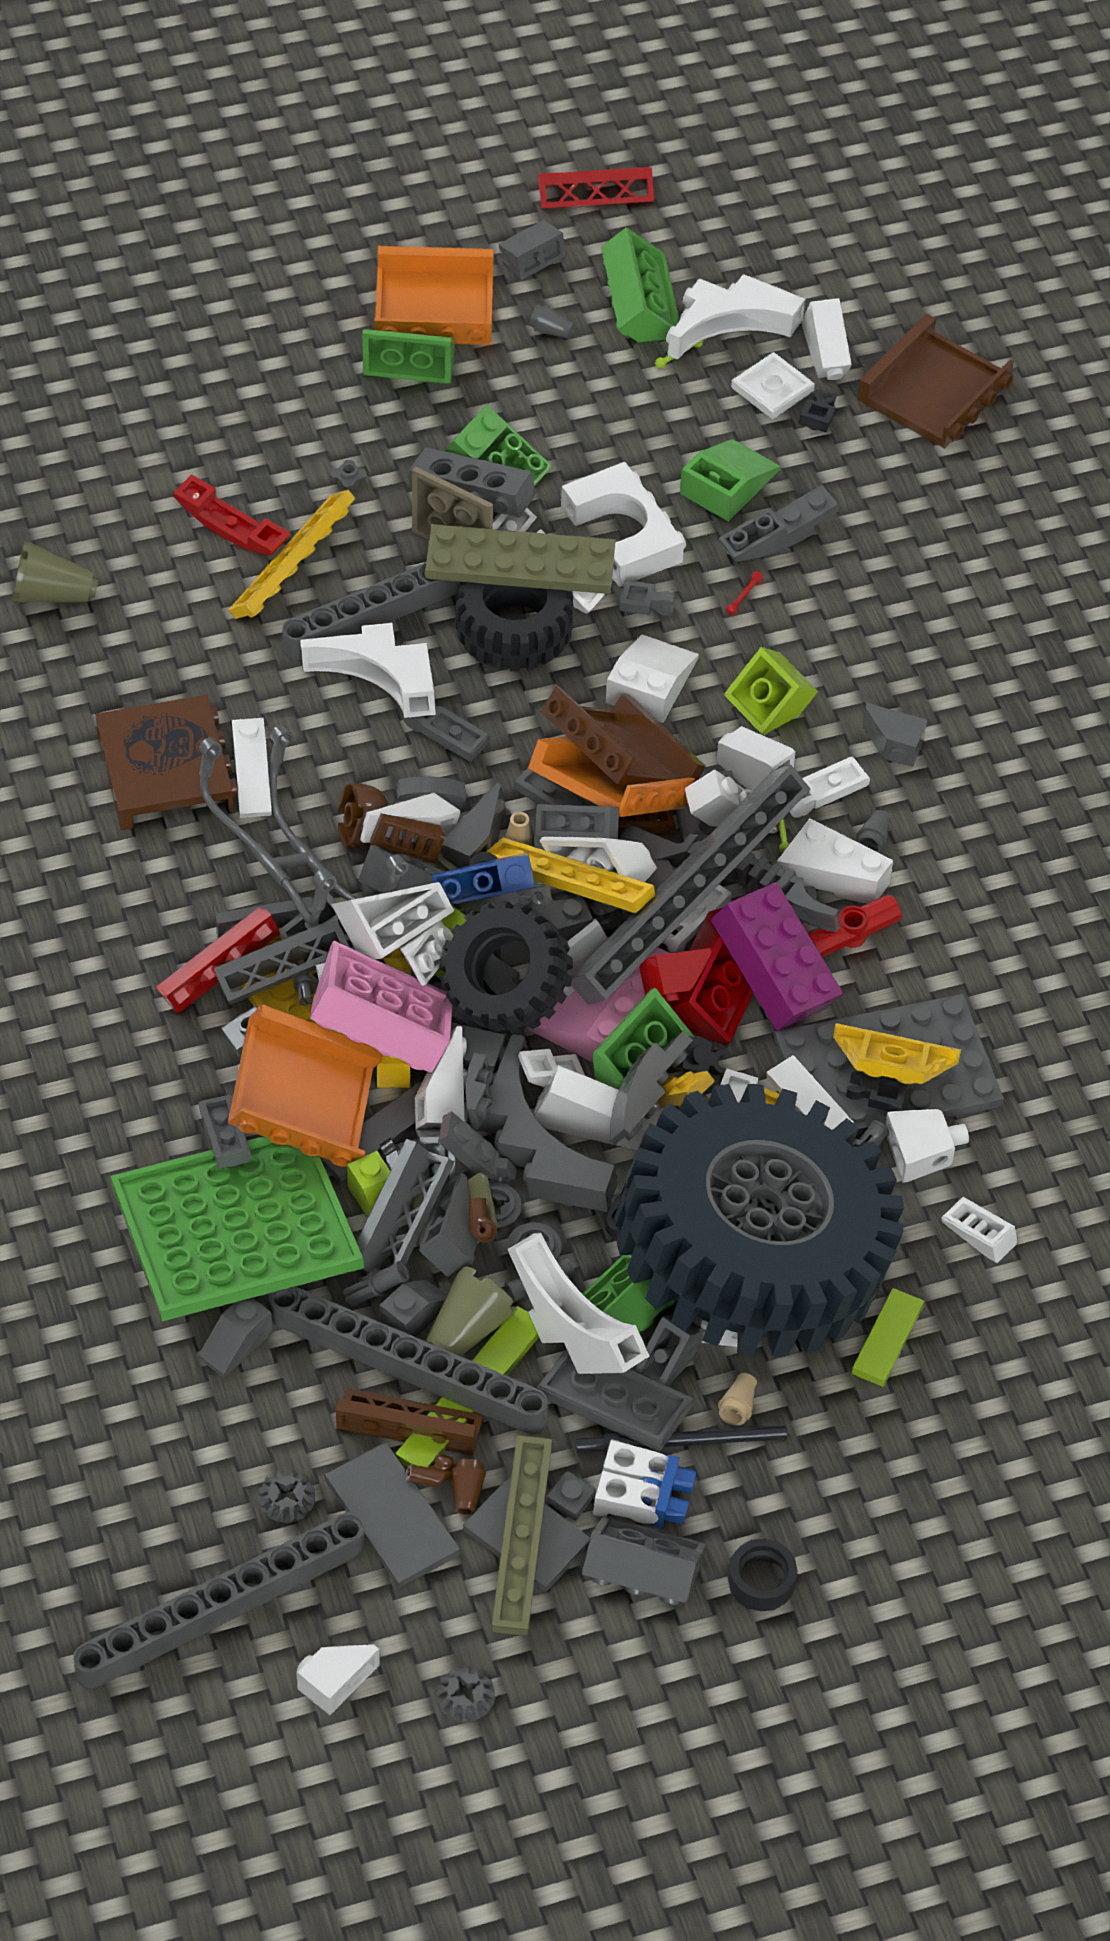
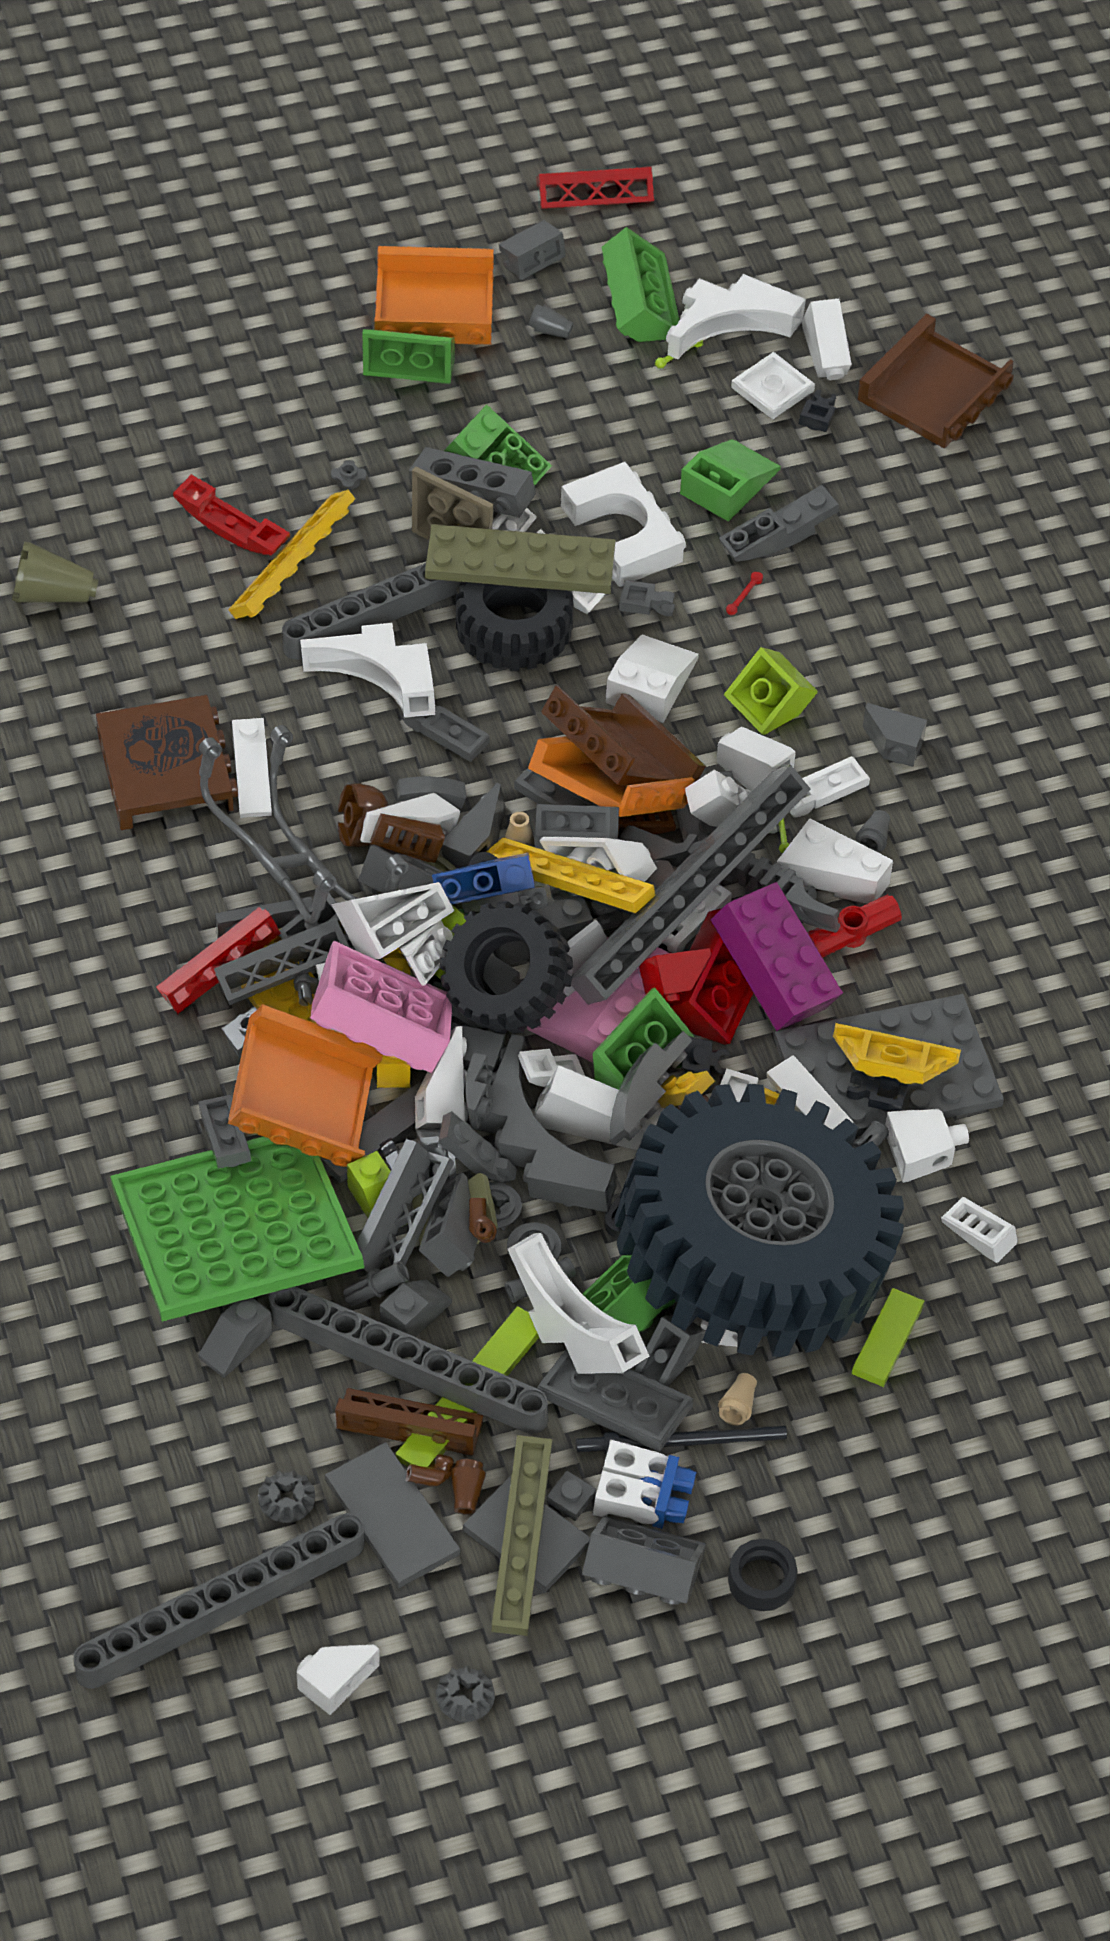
(469, 1313): olive cone -> none

